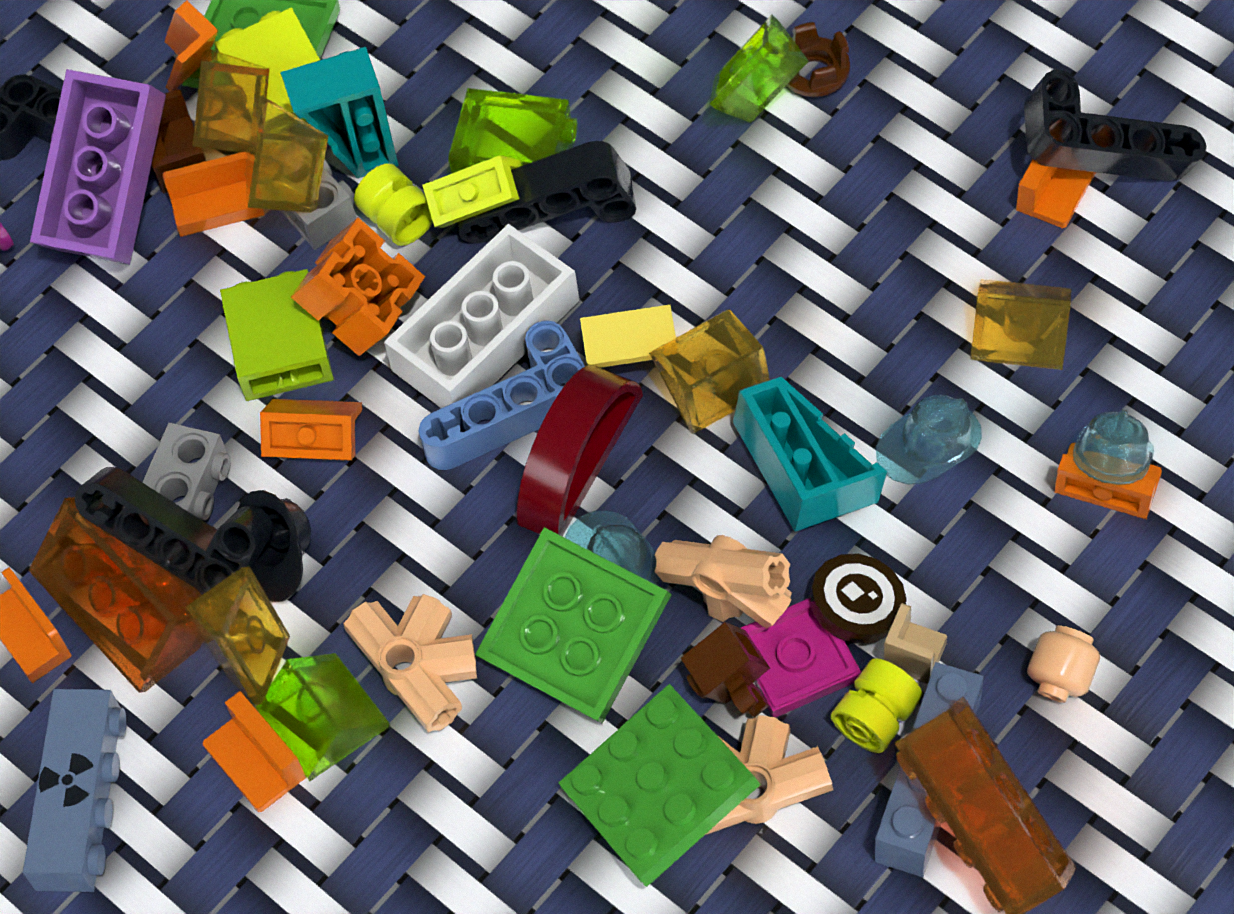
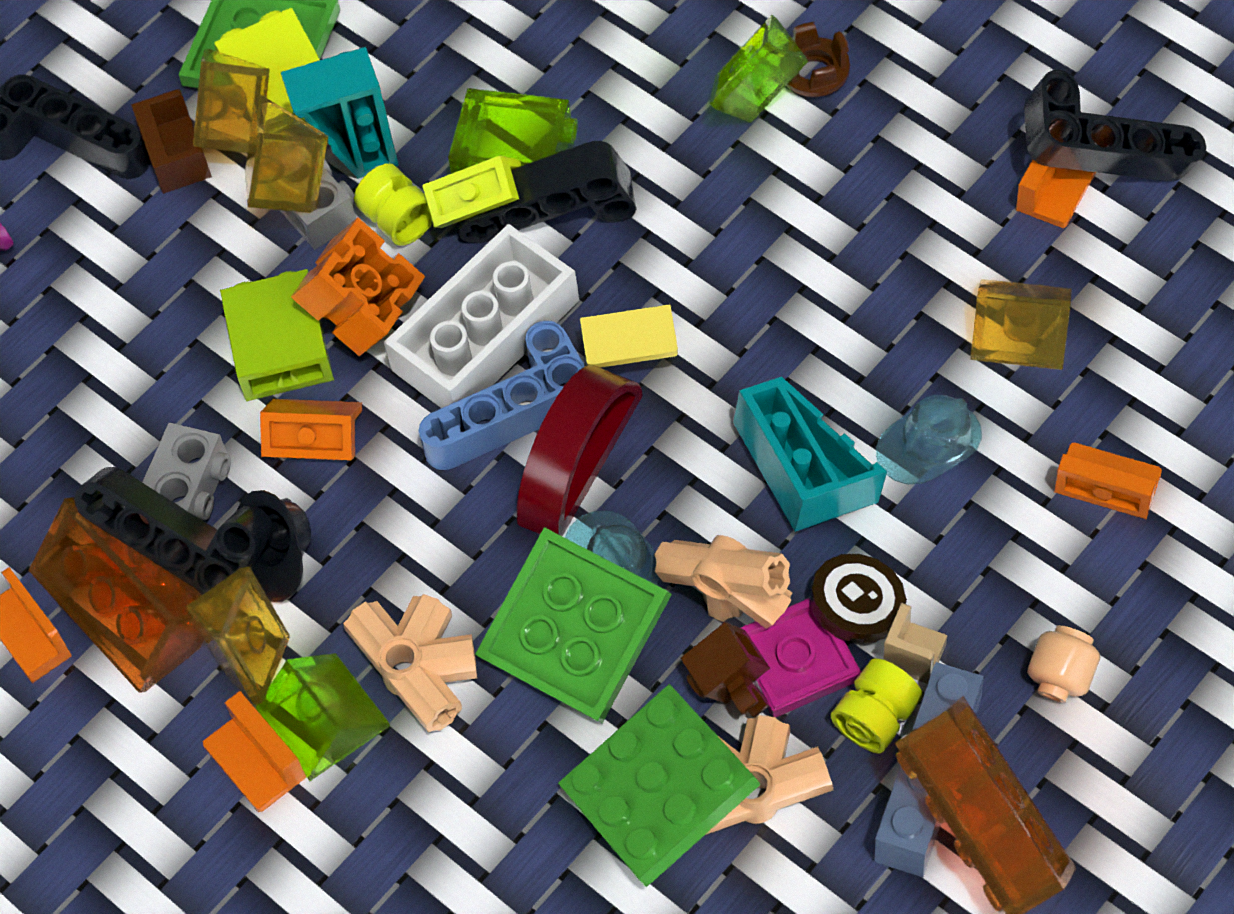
(74, 791): sand blue brick -> none
(97, 125): medium lavender brick -> none
(188, 37): orange panel -> none
(210, 194): orange panel -> none
(710, 367): clear yellow slope -> none
(1114, 448): clear light blue piece -> none

